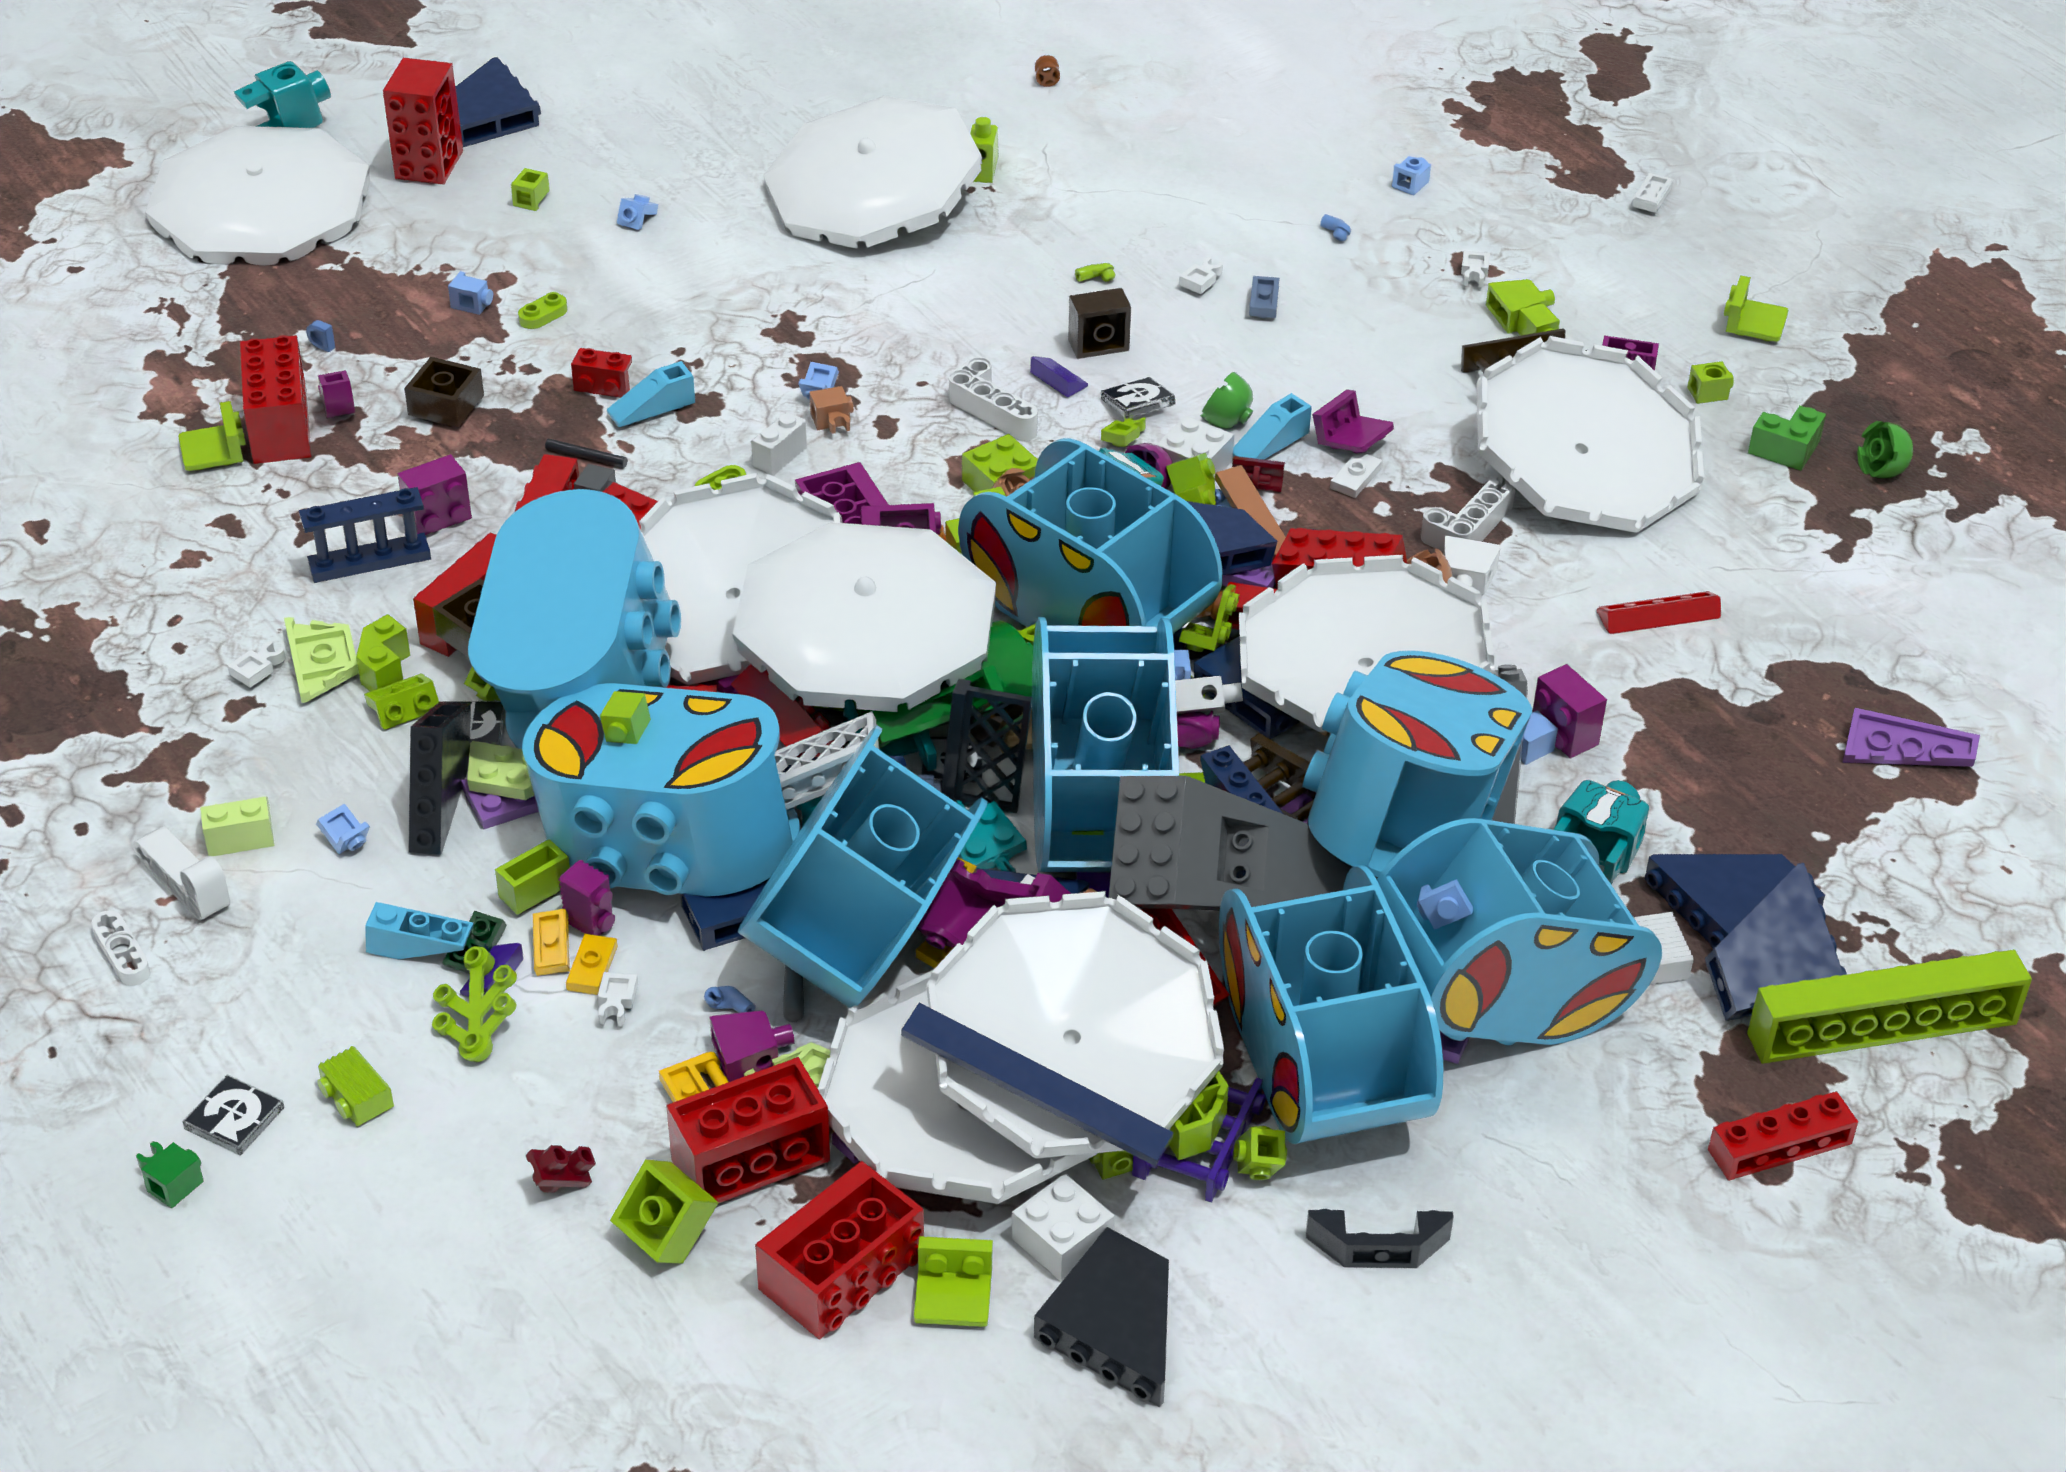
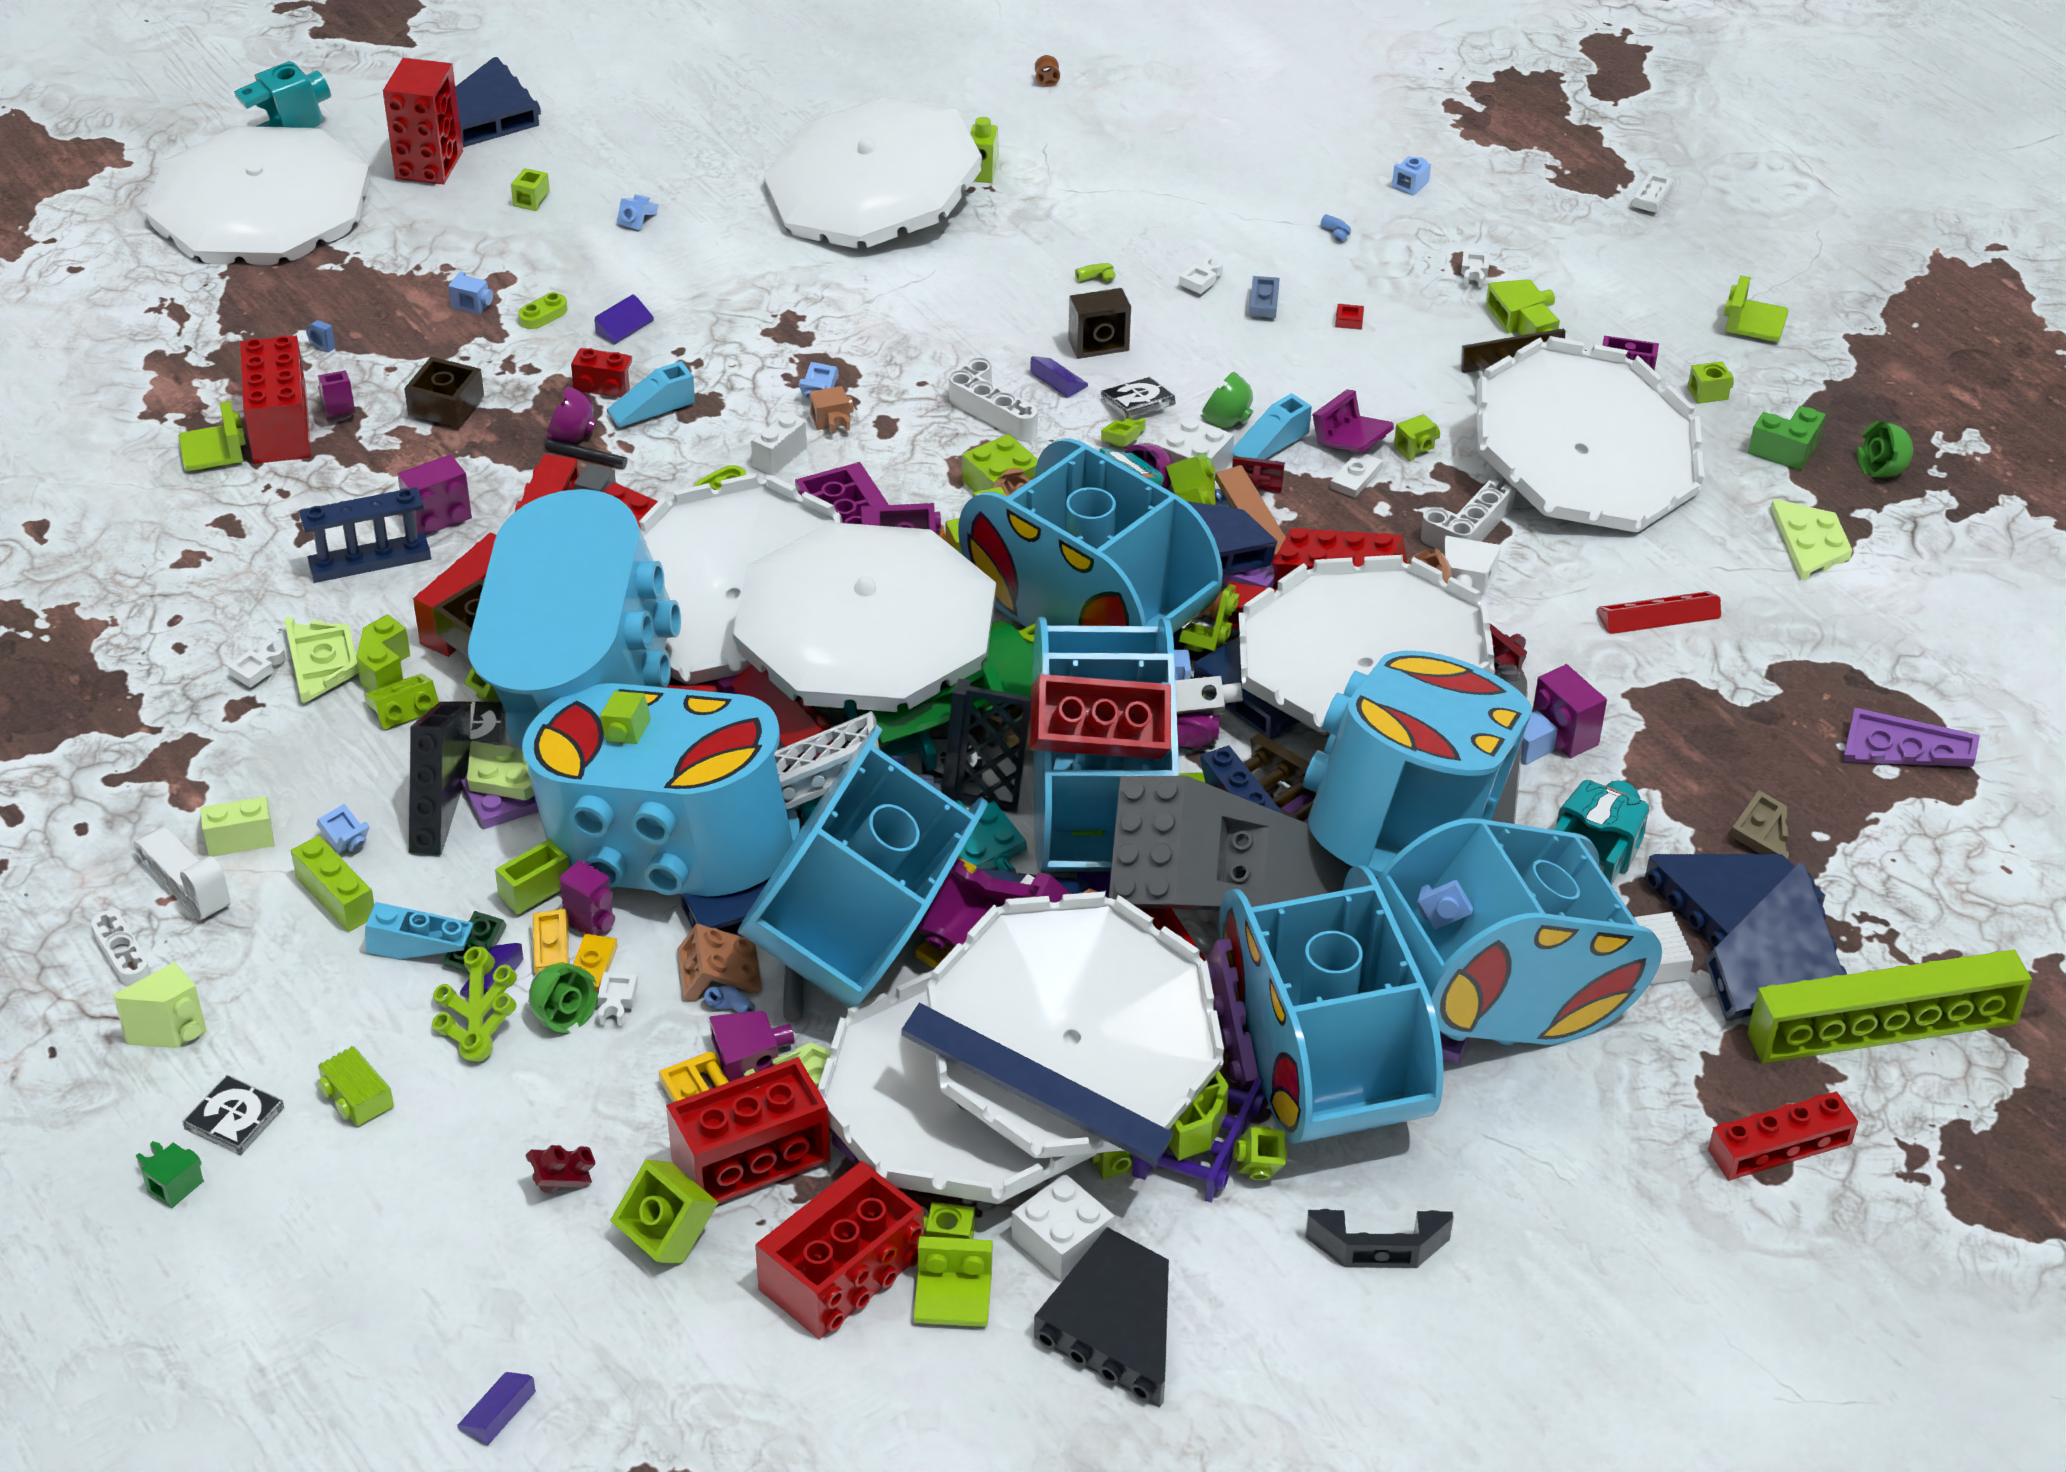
(160, 1009): none -> yellowish green slope
(333, 883): none -> lime brick
(498, 1406): none -> dark purple slope
(562, 996): none -> bright green cylinder
(572, 417): none -> magenta cylinder
(622, 319): none -> dark purple slope
(717, 957): none -> nougat bracket
(950, 1221): none -> lime brick
(1100, 717): none -> red brick
(1232, 1016): none -> medium lavender wing
(1349, 316): none -> red tile
(1415, 436): none -> lime brick
(1508, 649): none -> dark red hips
(1763, 825): none -> dark tan wing
(1811, 536): none -> yellowish green wing

